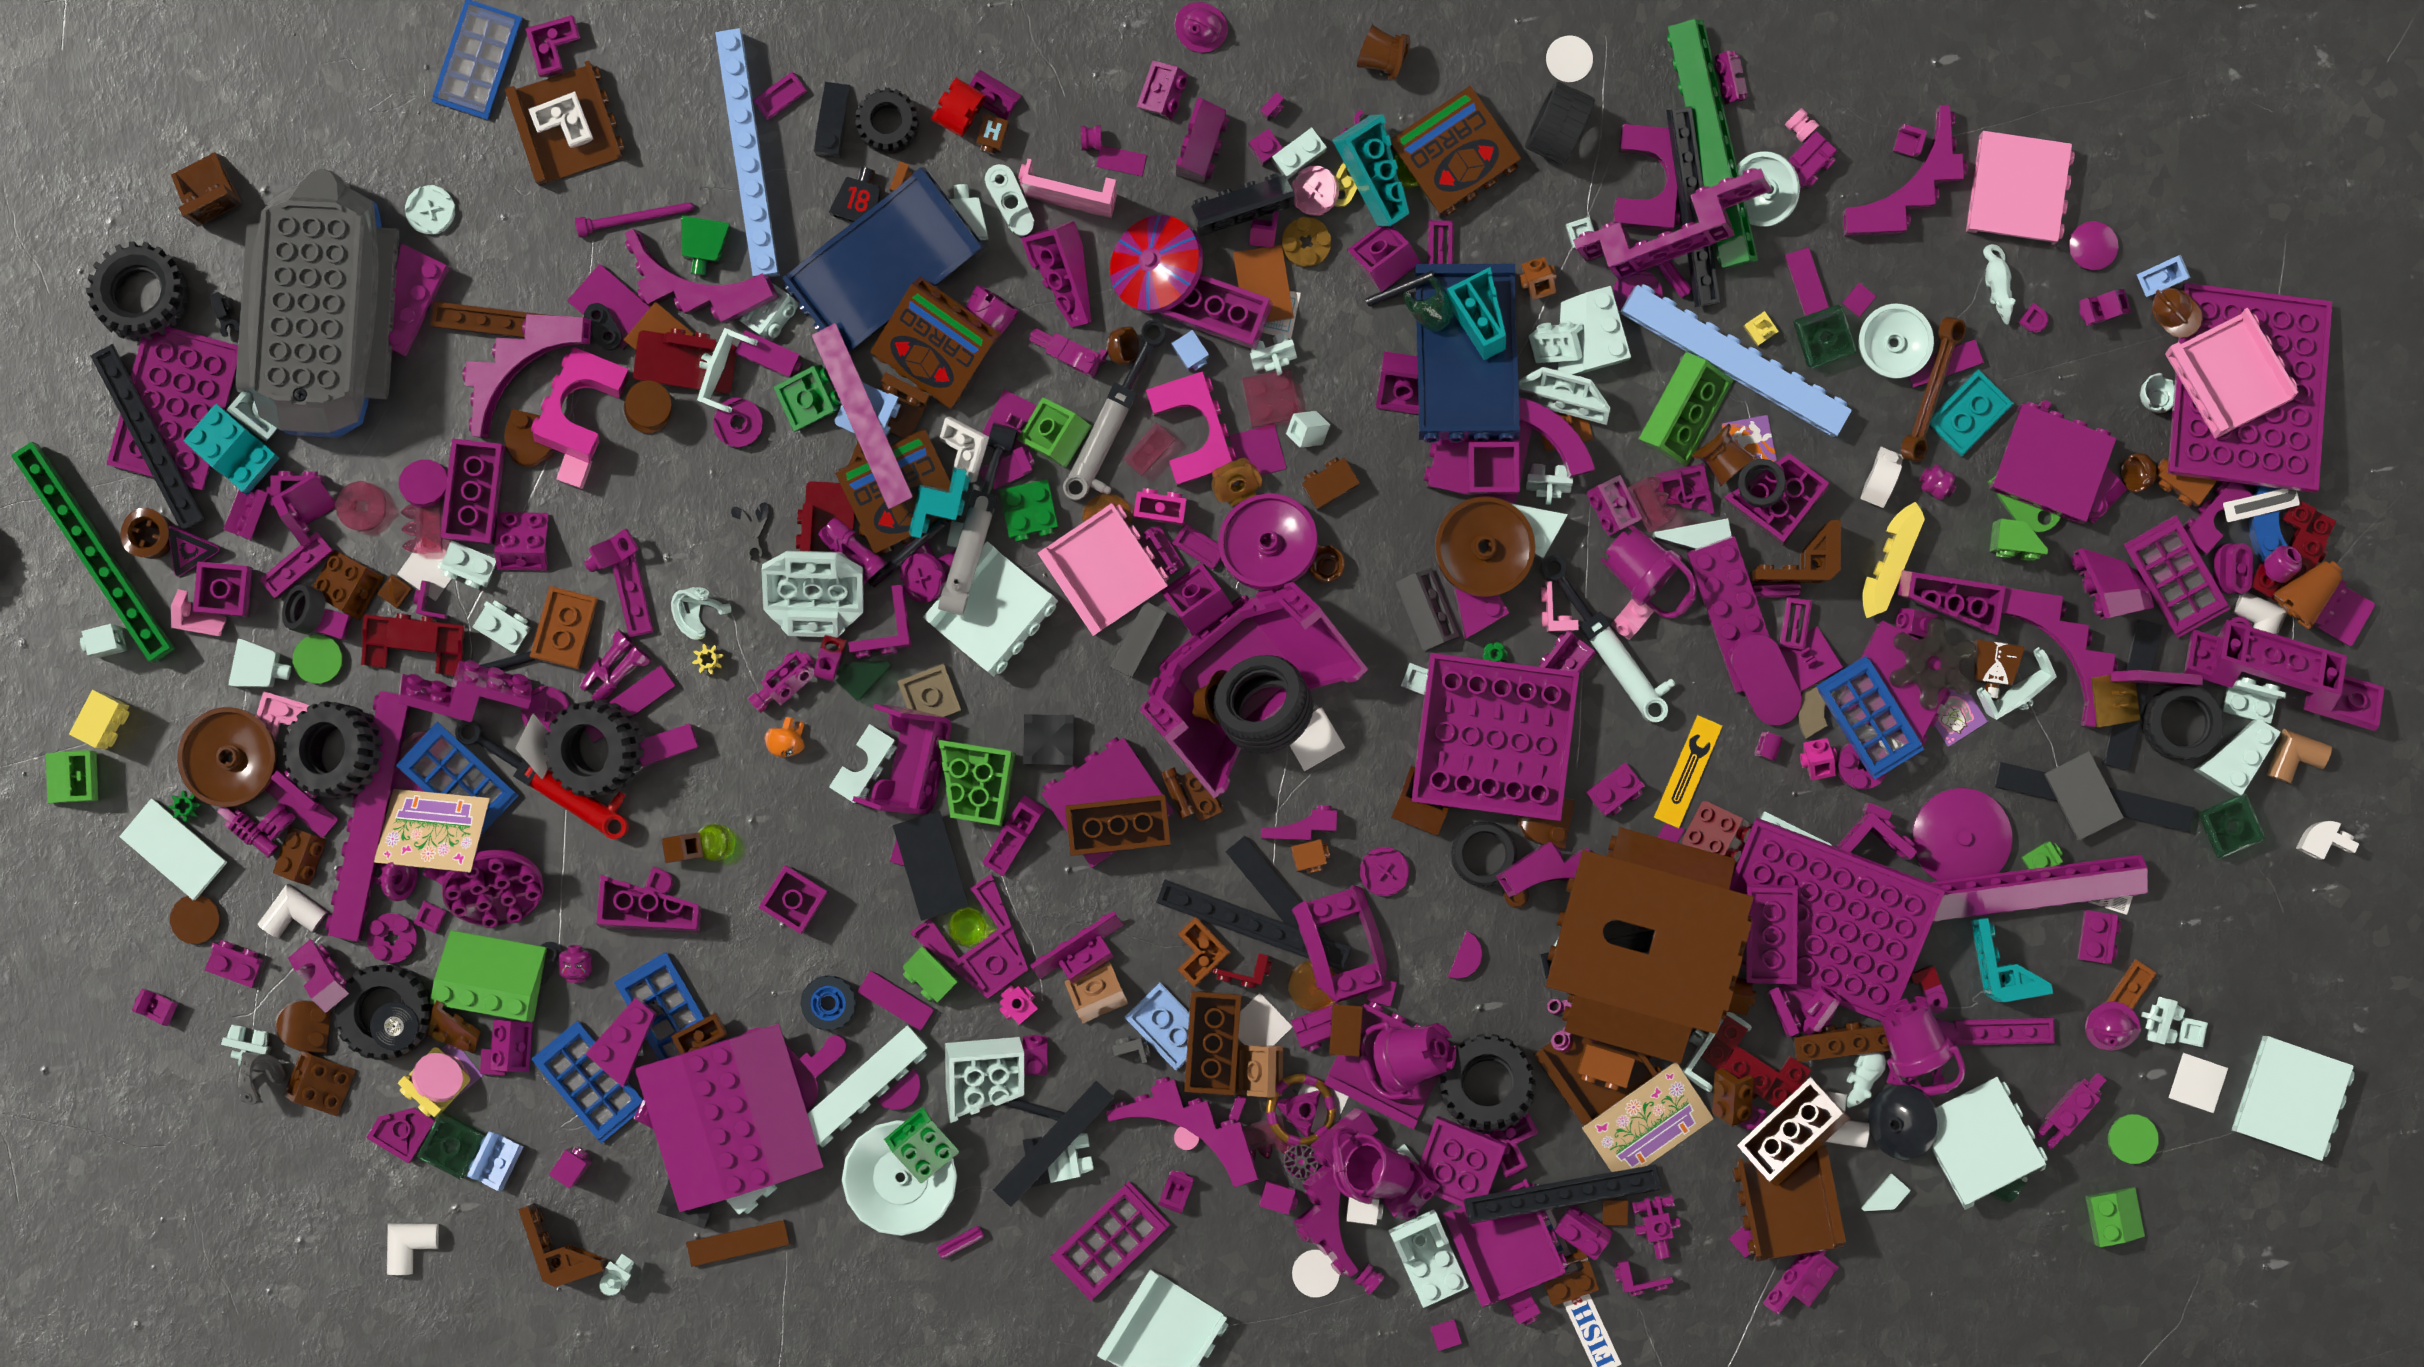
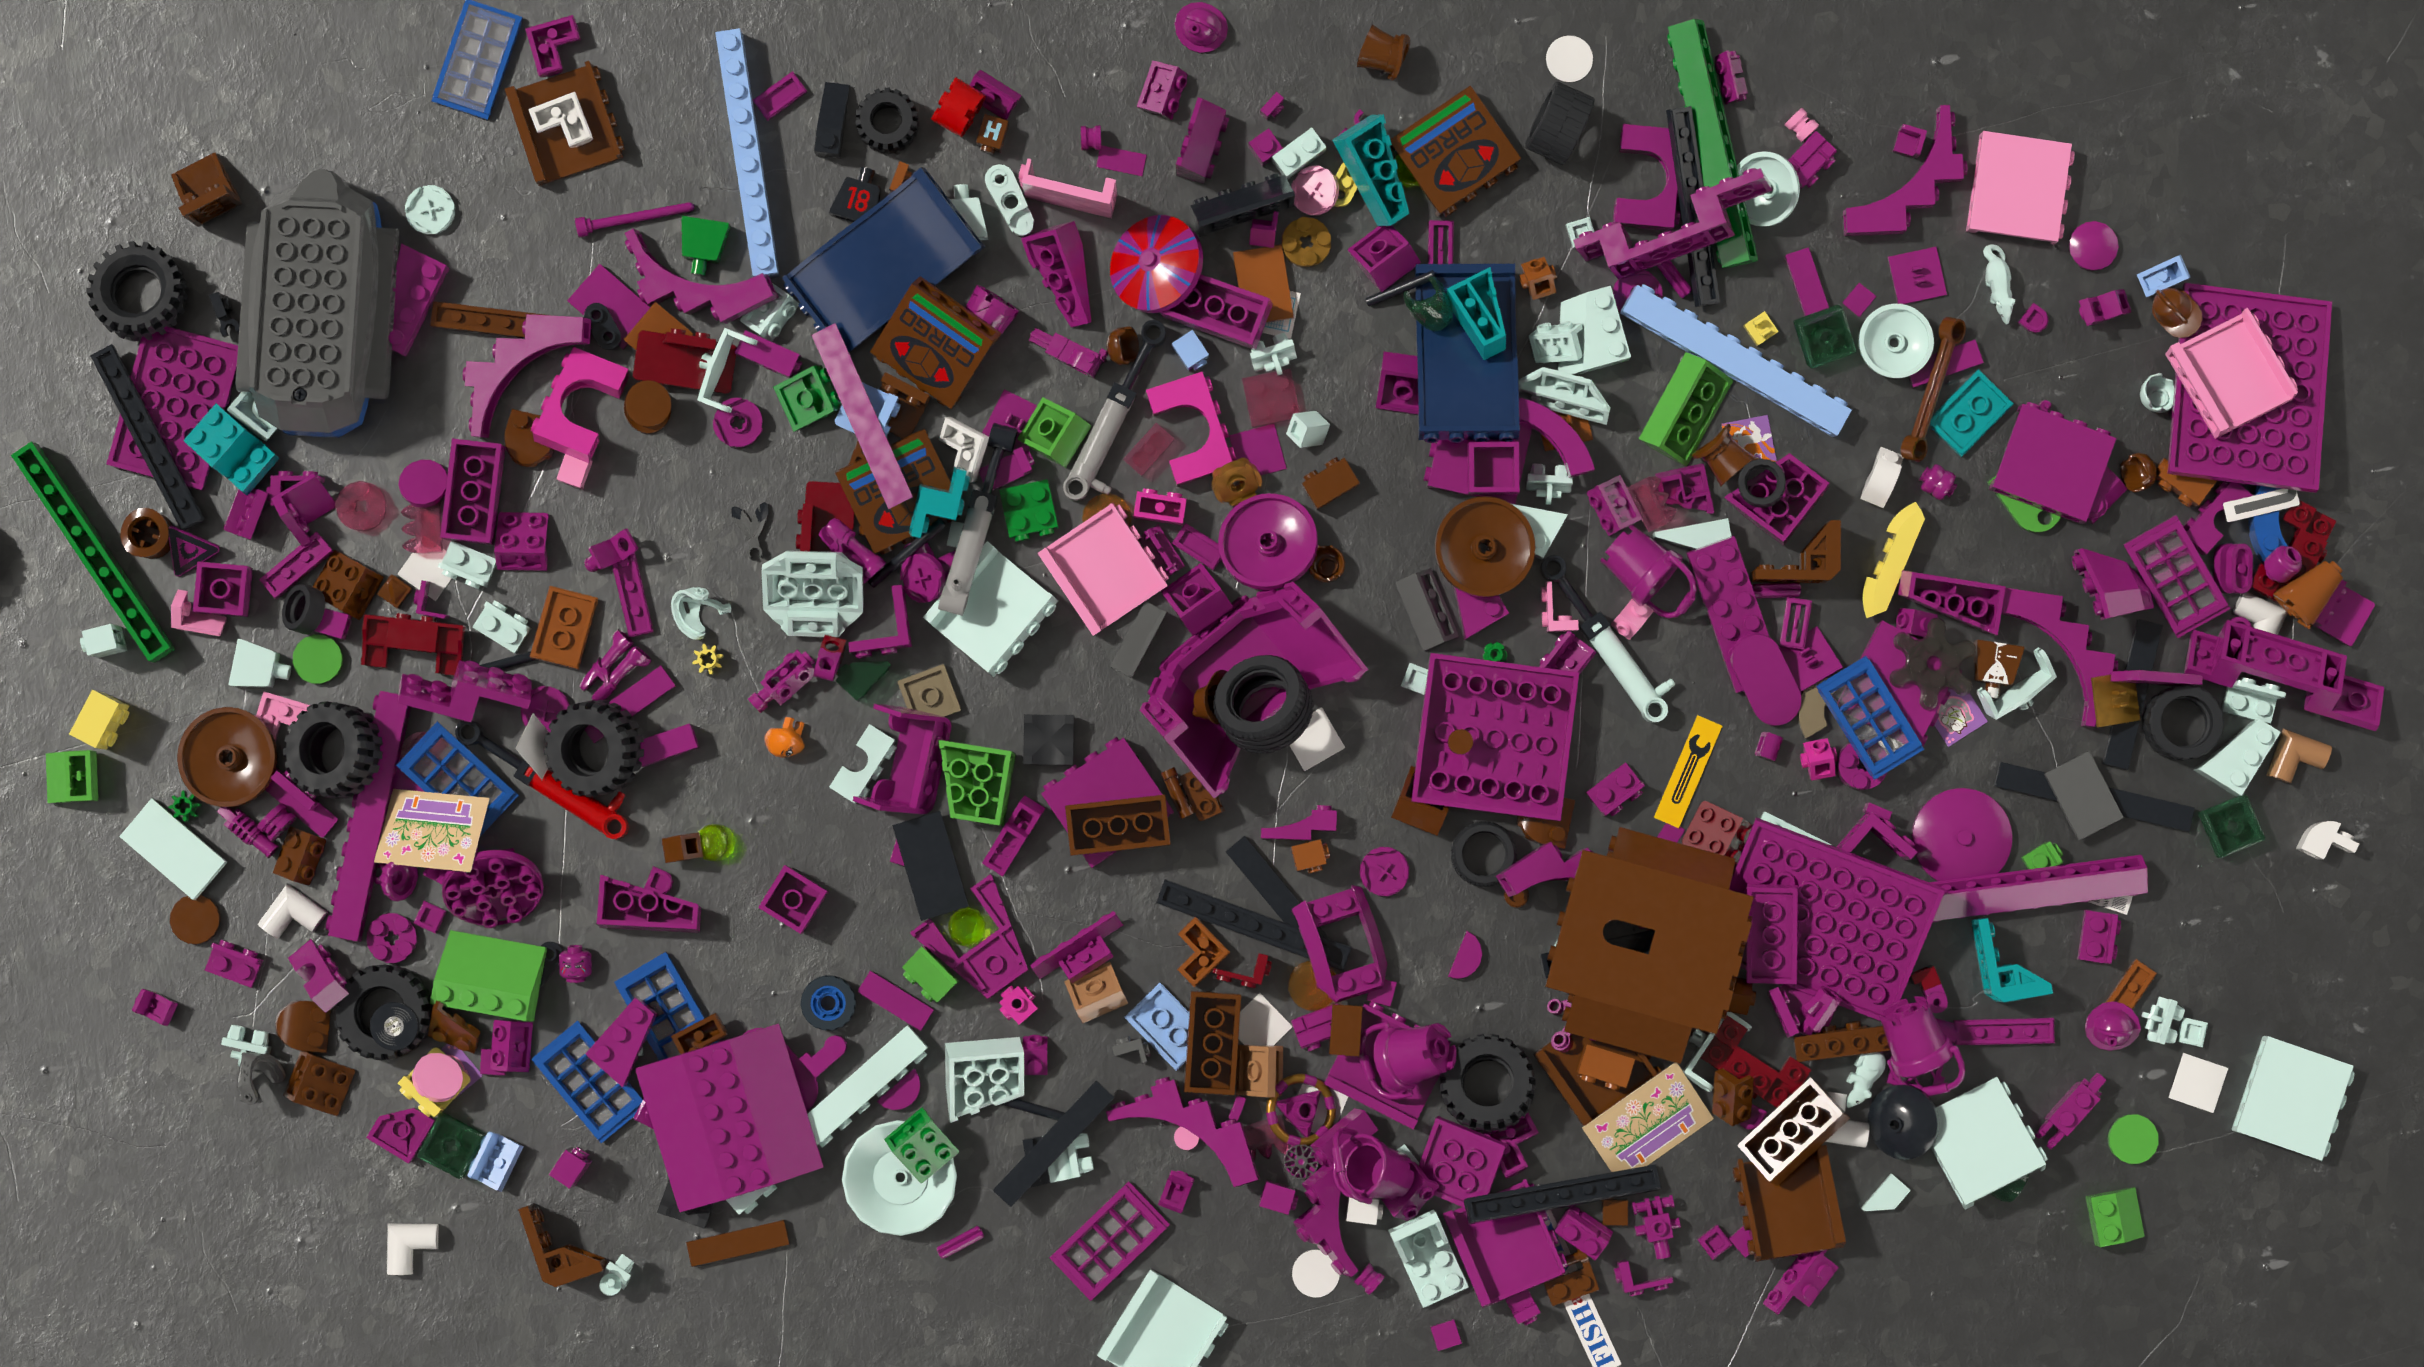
(1460, 742): none -> reddish brown tile
(1714, 1242): none -> magenta tile
(1917, 275): none -> magenta piece
(2016, 538): bright green slope -> none

